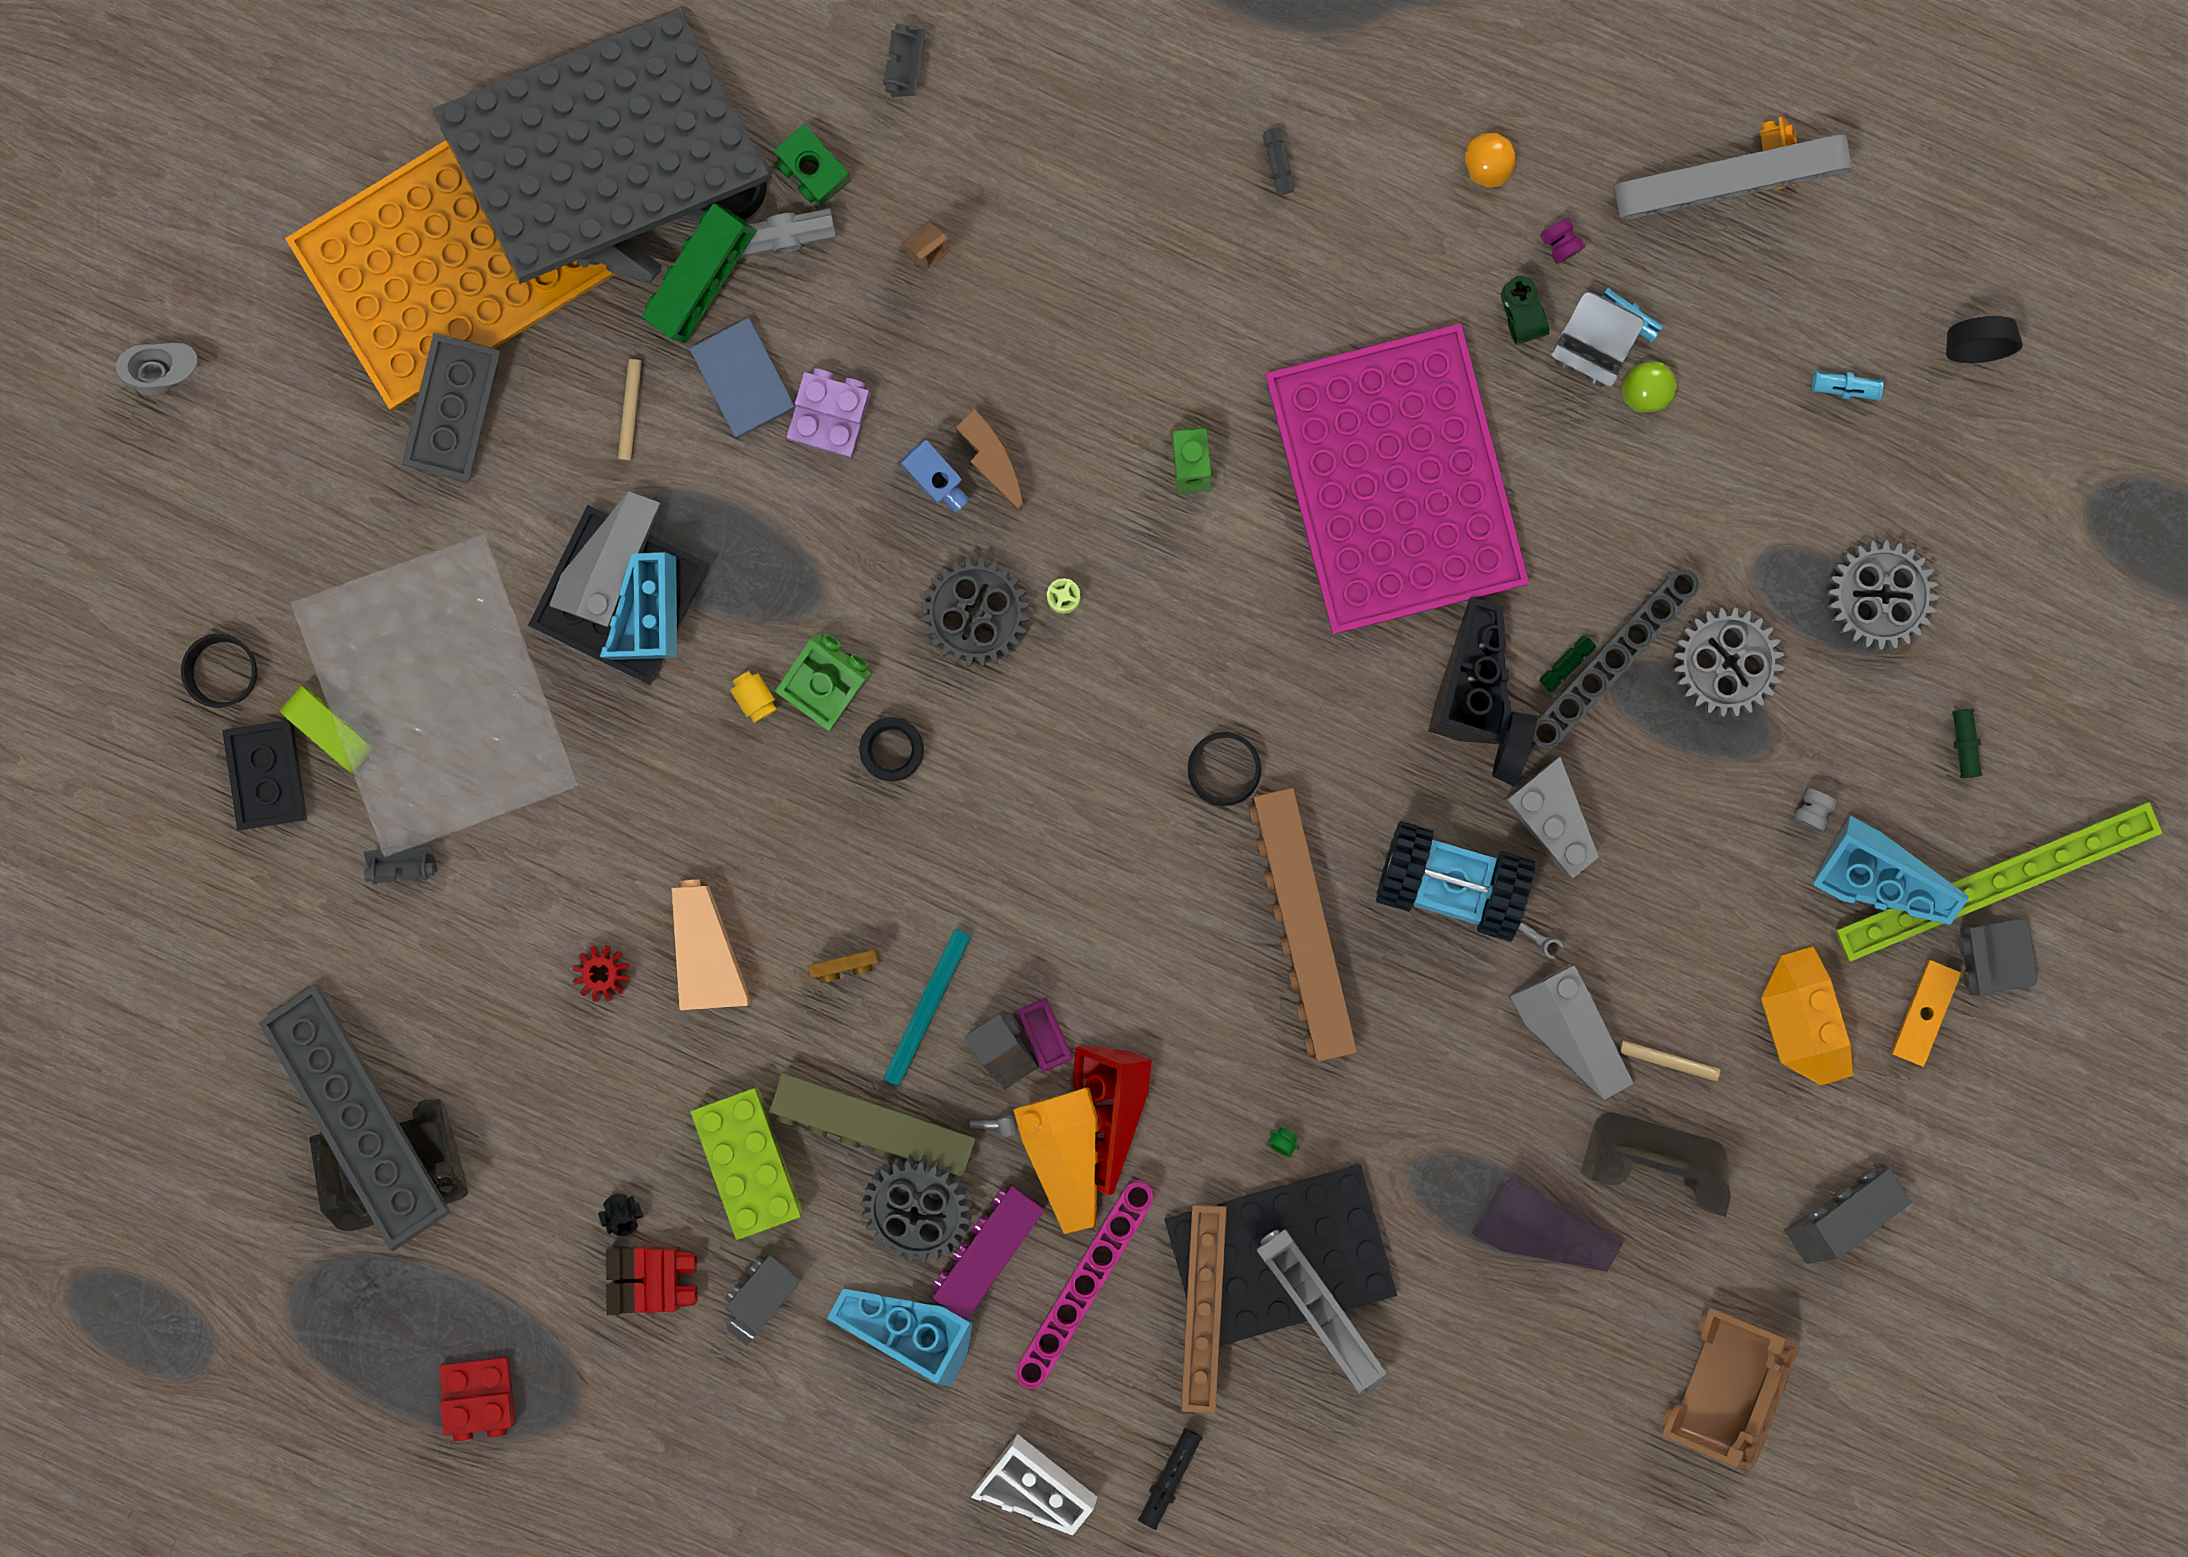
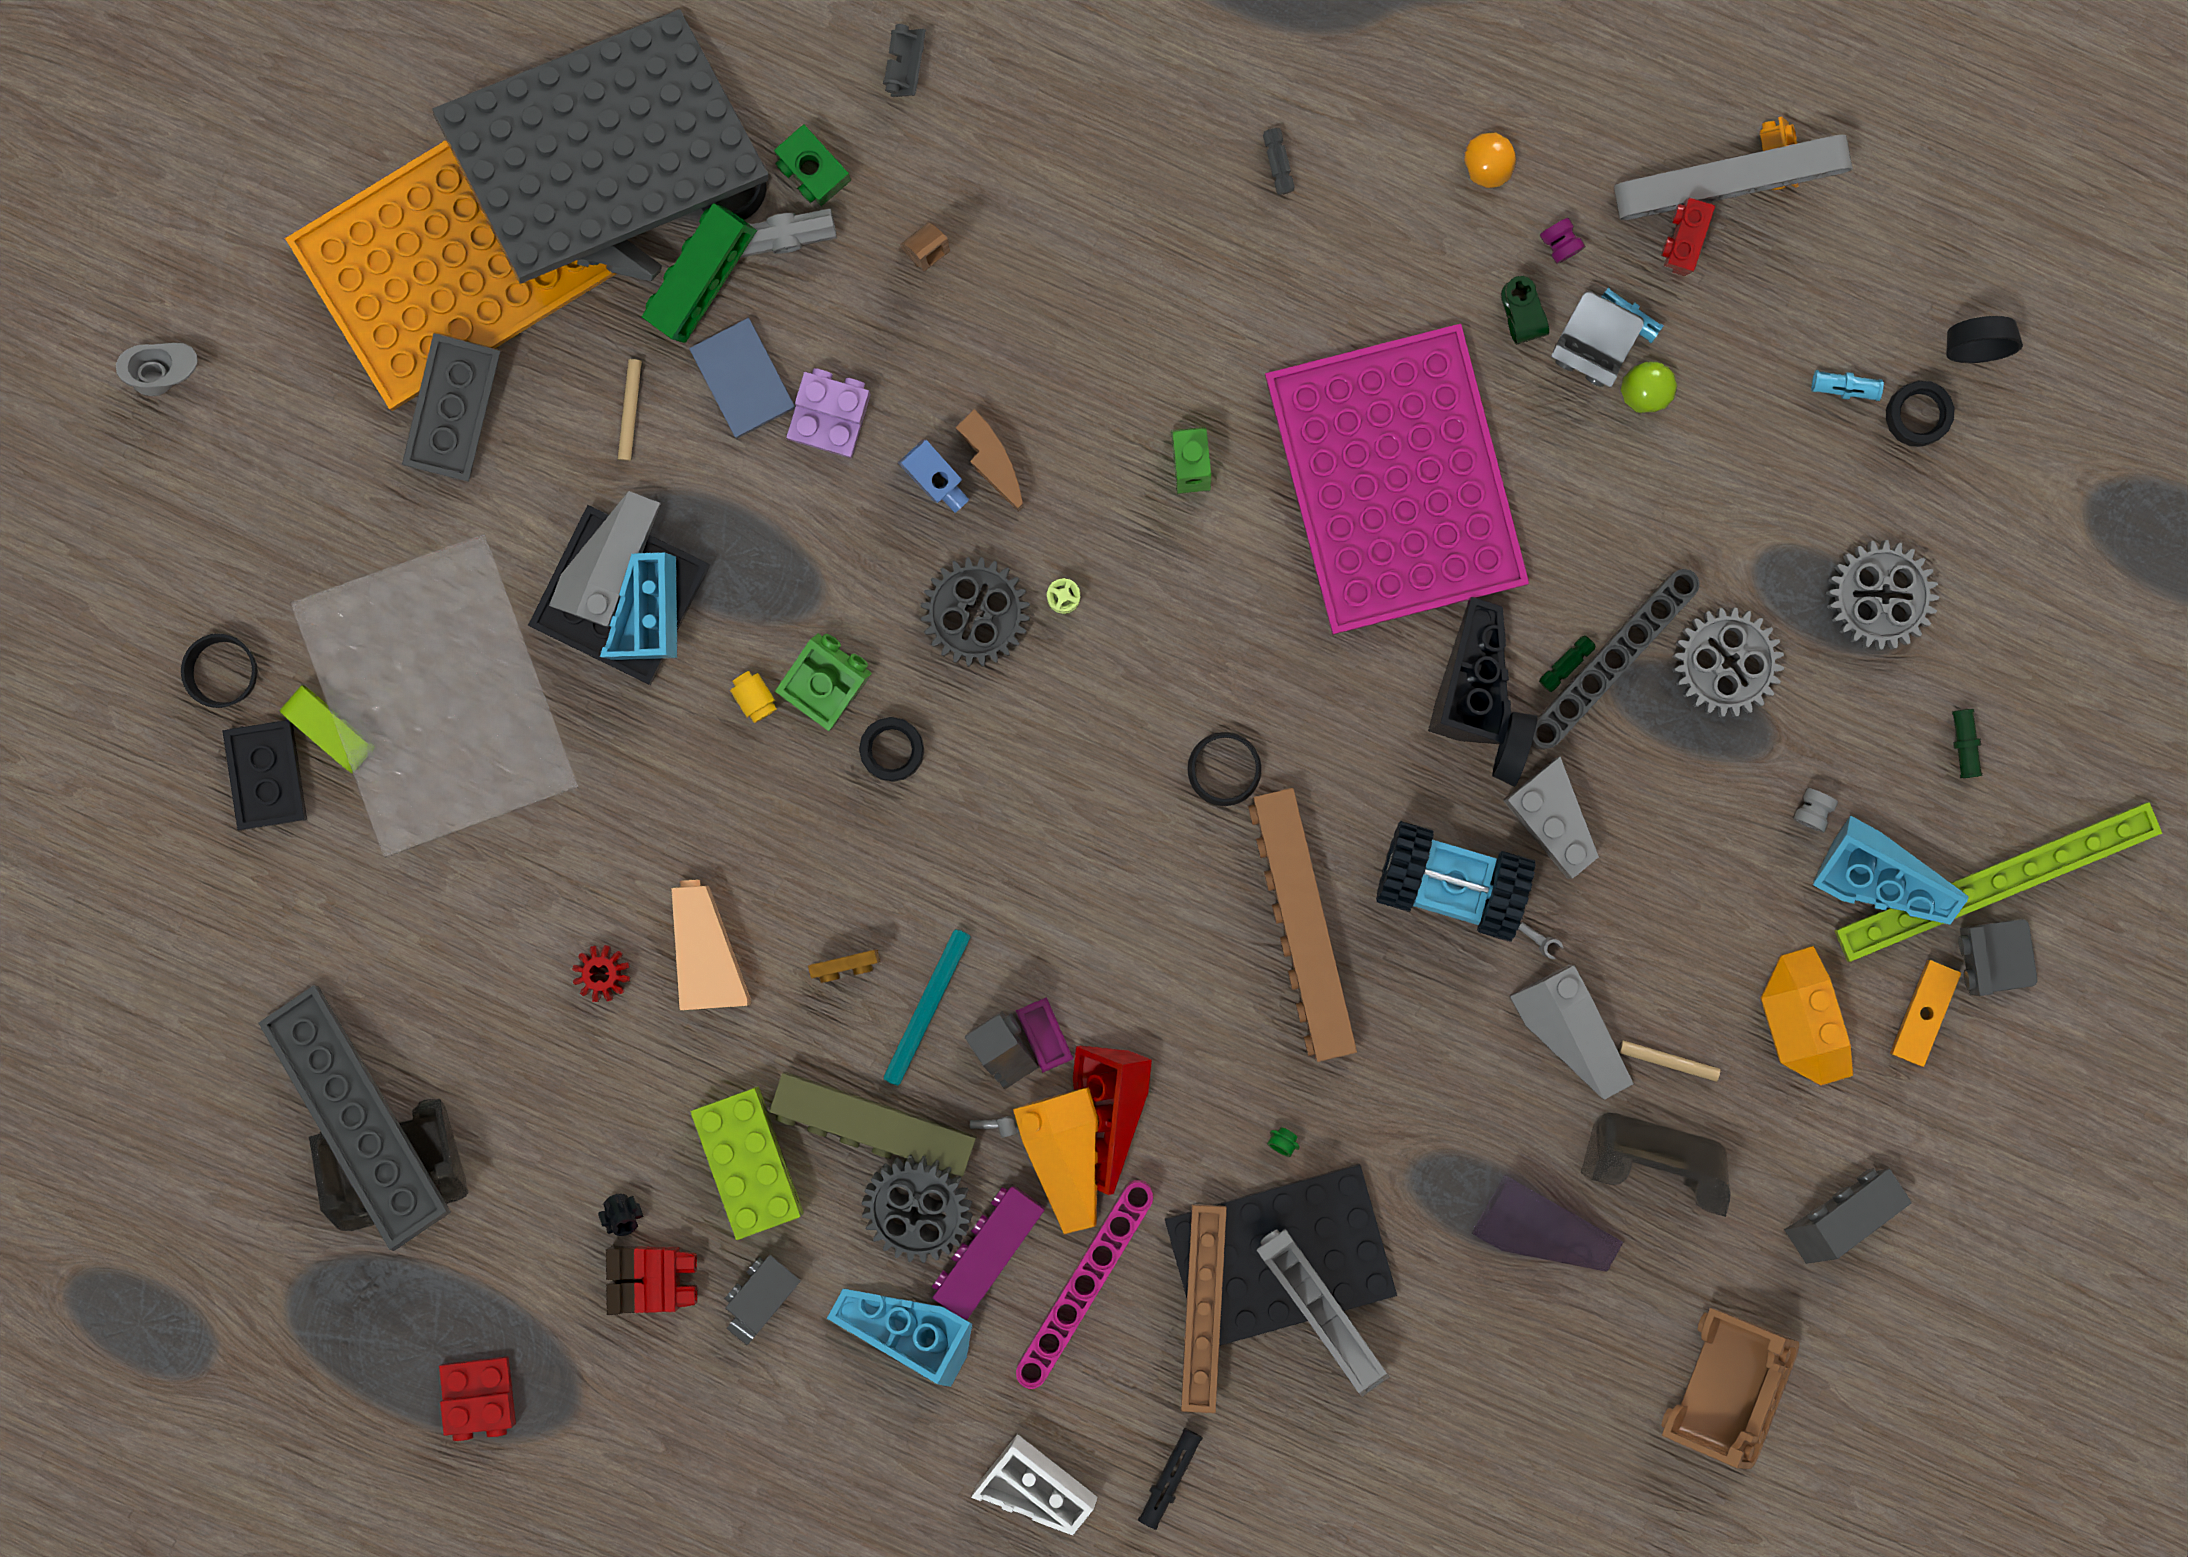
(410, 864): dark grey hinge -> none
(1691, 228): none -> red plate
(1929, 389): none -> black tyre

